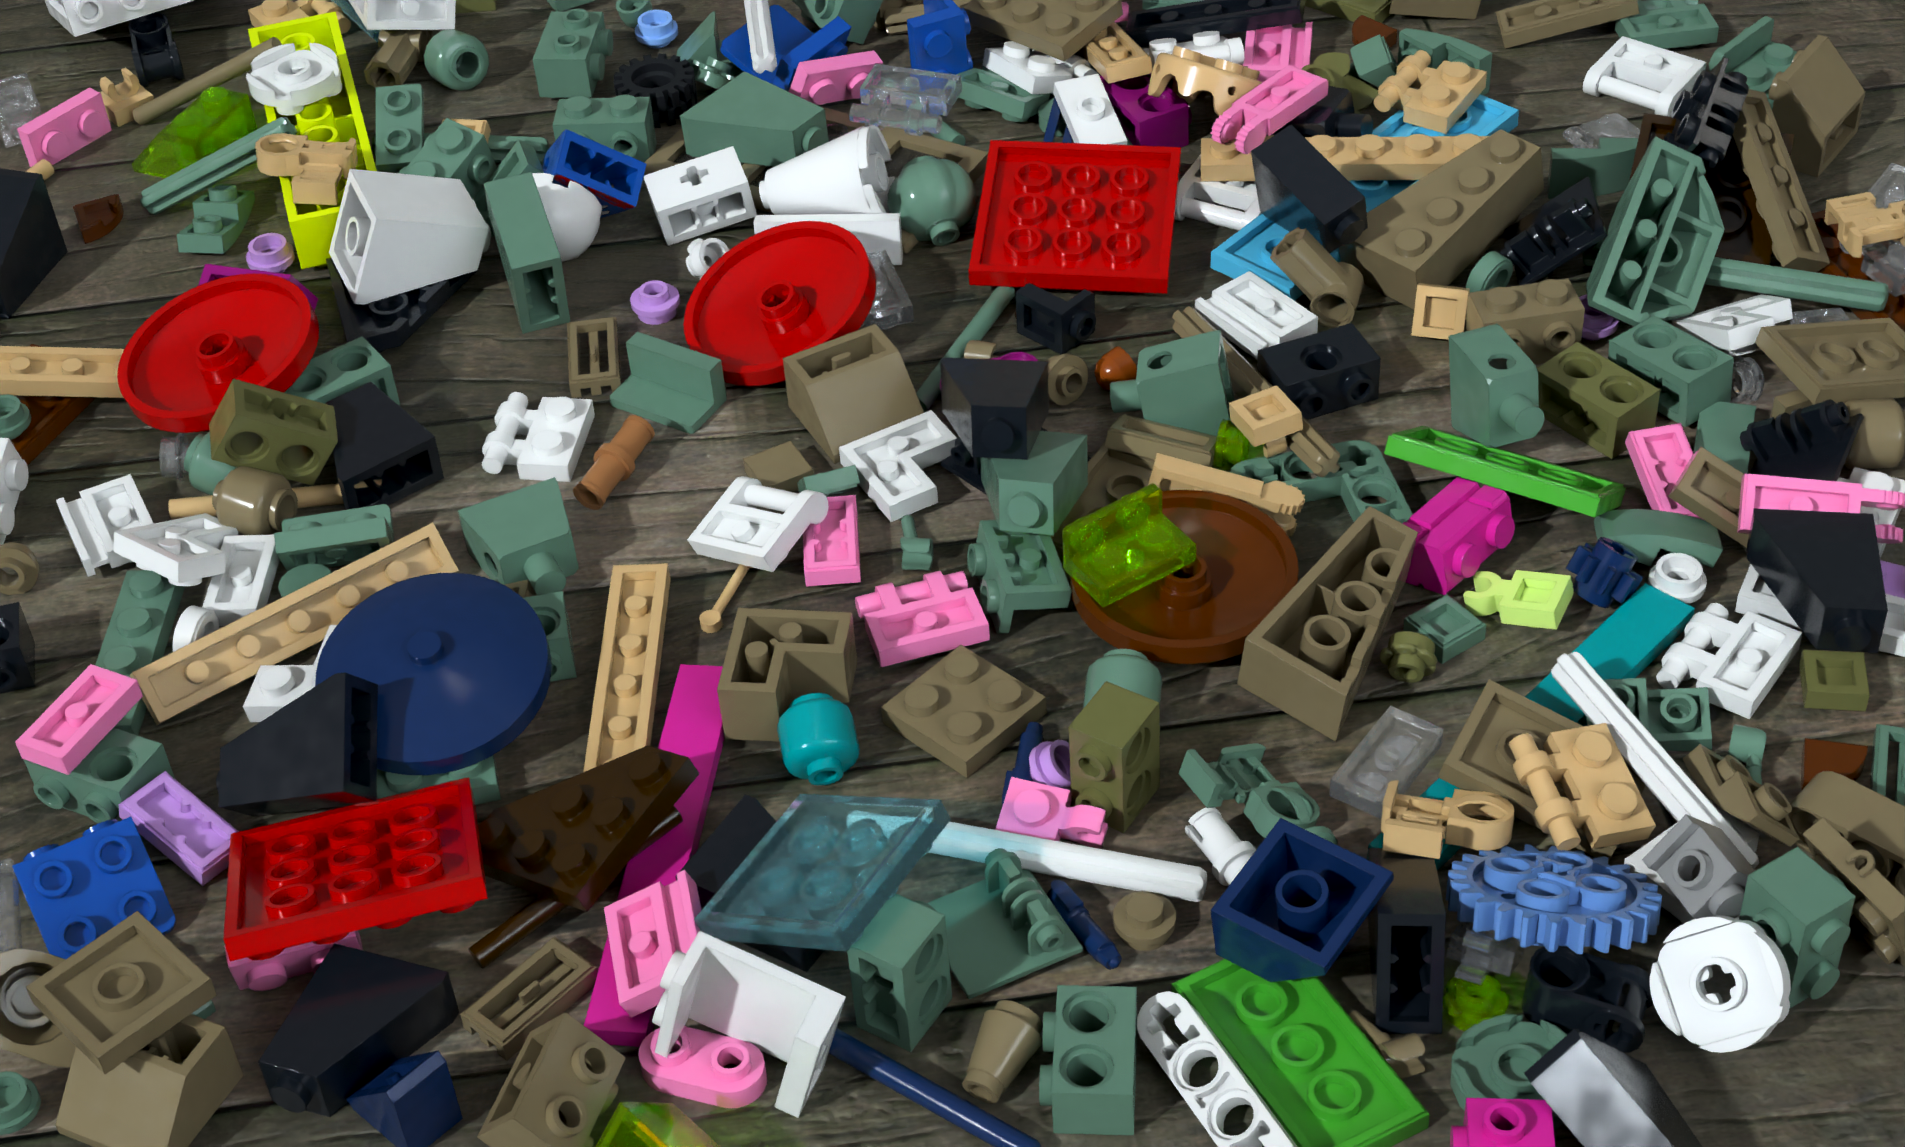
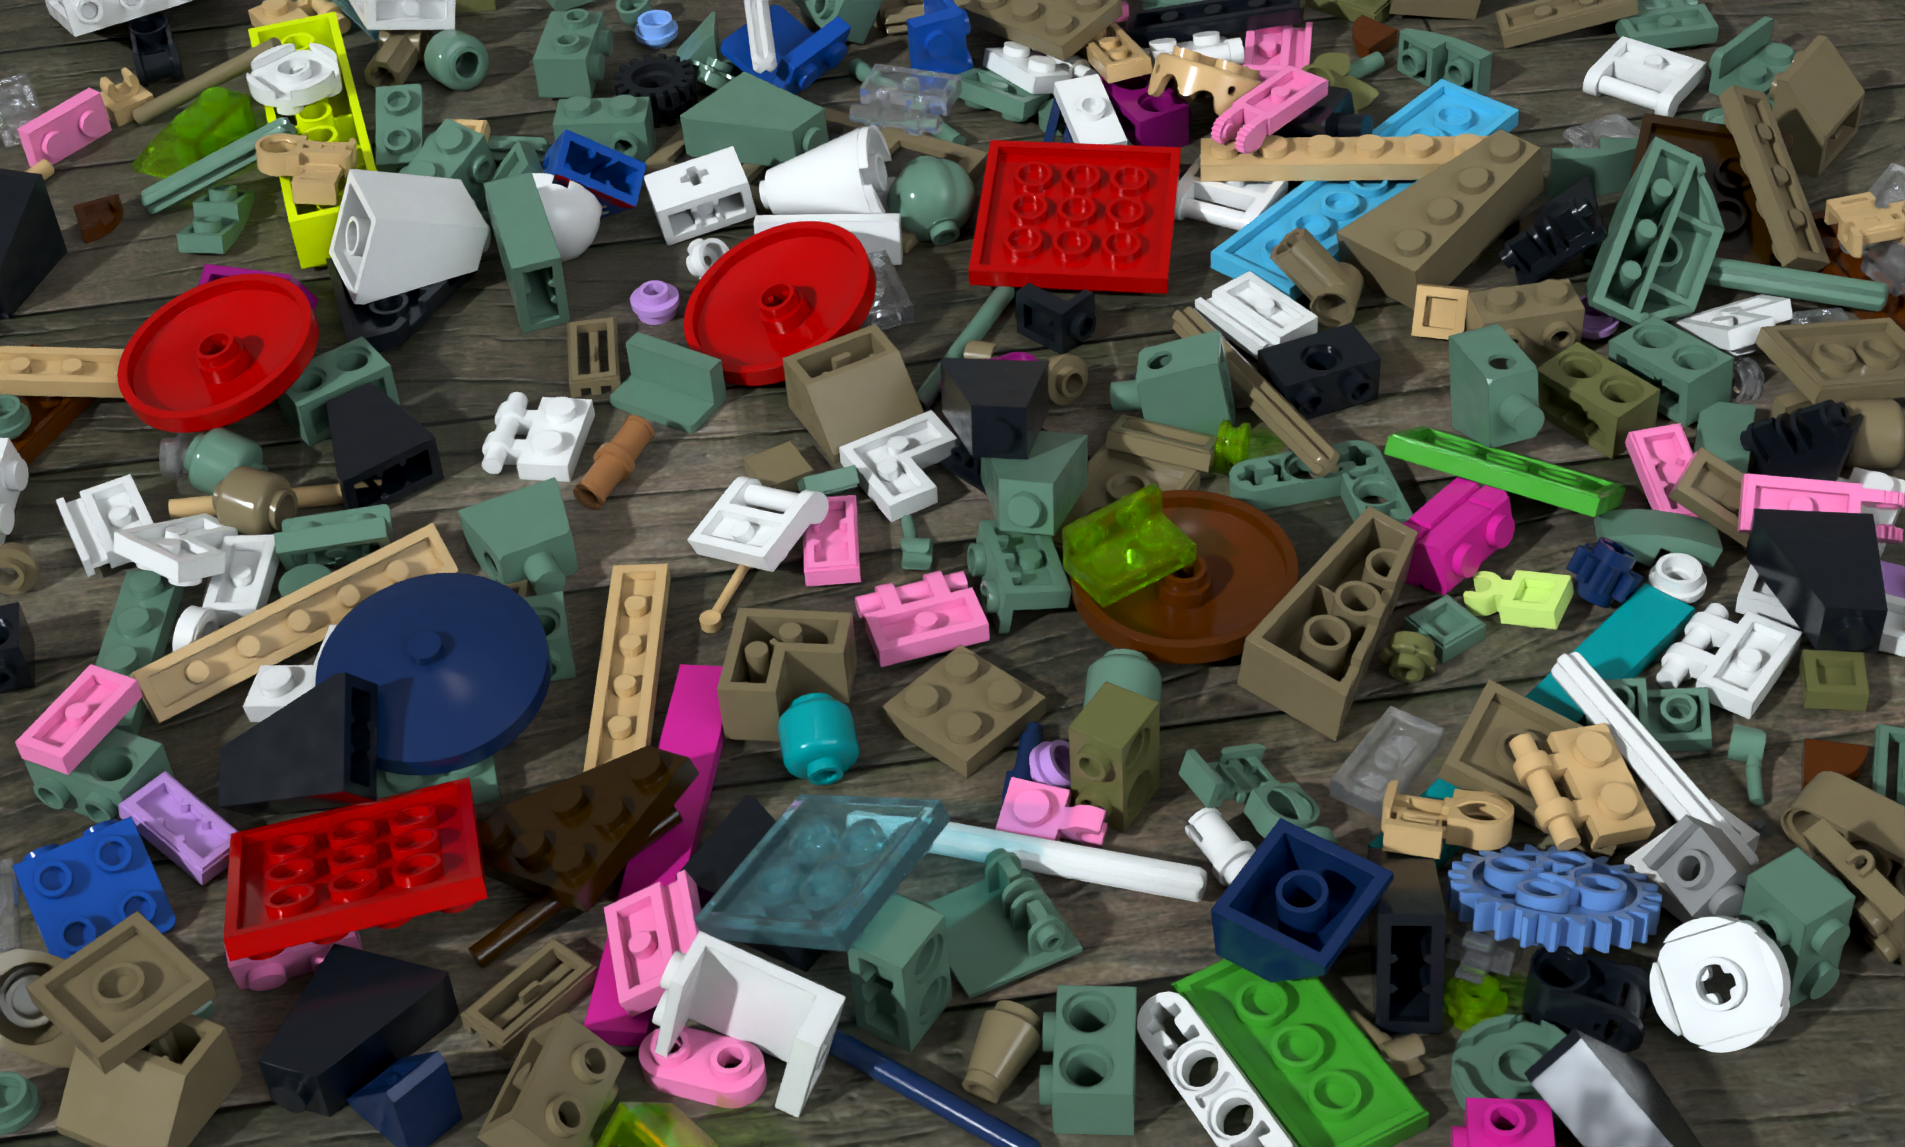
(270, 253): lavender plate -> none
(273, 432): olive brick -> none
(833, 77): bright pink plate -> none
(1083, 926): dark blue piece -> none
(1114, 366): dark orange hinge -> none
(1144, 920): dark tan plate -> none
(1266, 419): tan tile -> none
(1273, 498): tan hinge -> none
(1306, 191): black slope -> none
(1374, 60): sand green slope -> none
(1440, 92): tan plate -> none
(1490, 272): sand green tile -> none
(1708, 114): black hinge -> none
(1734, 791): dark tan slope -> none

